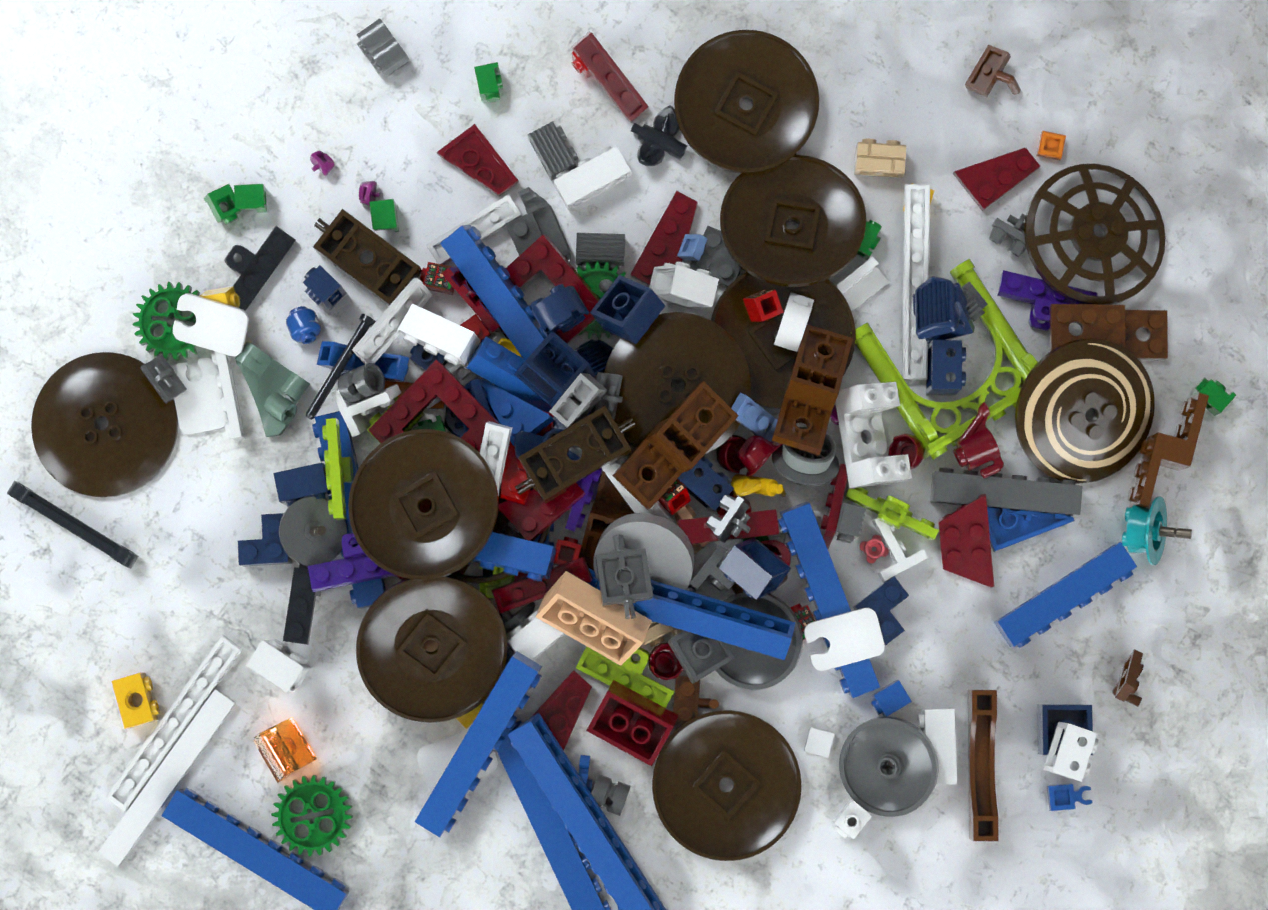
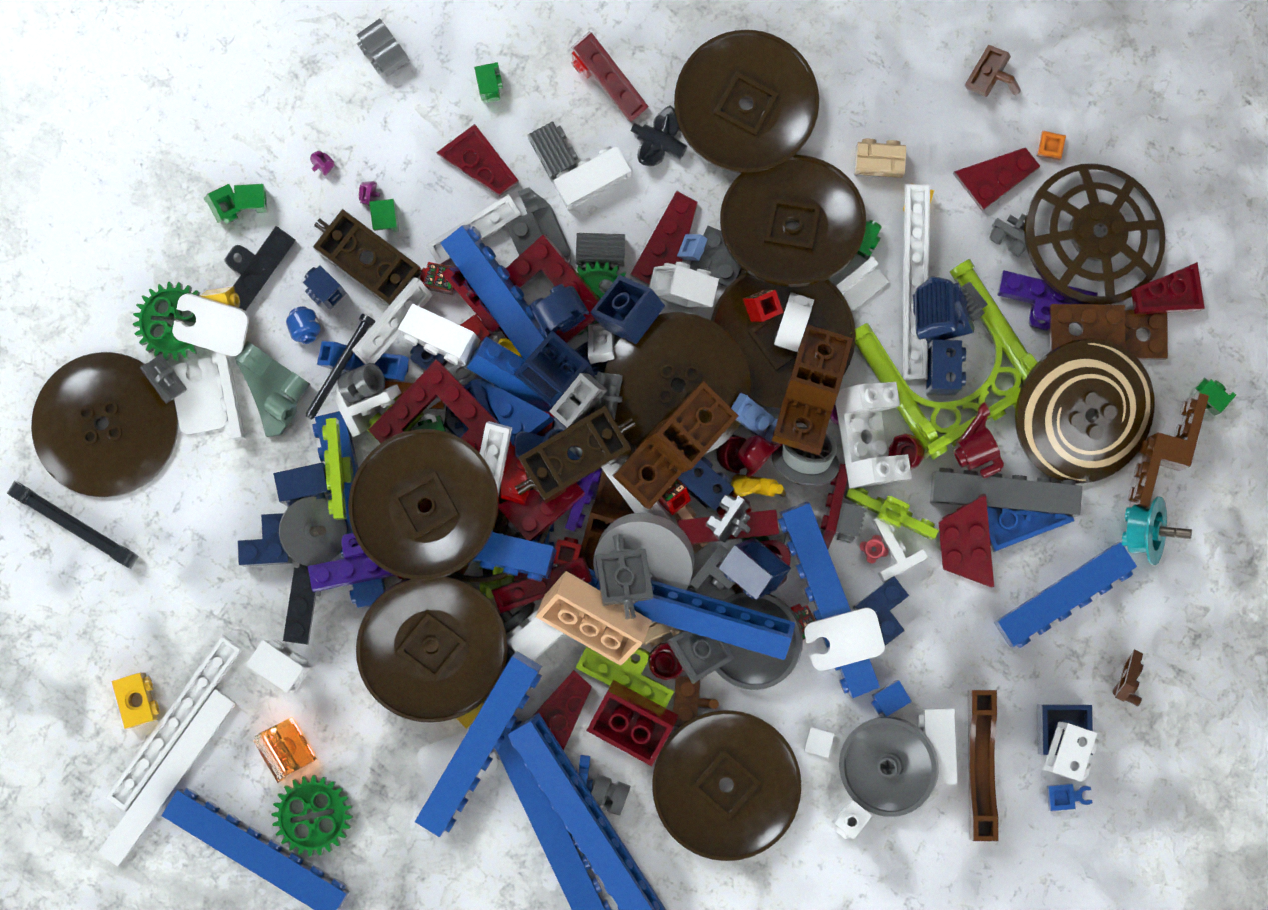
(600, 344): none -> white plate
(1170, 294): none -> dark red wing

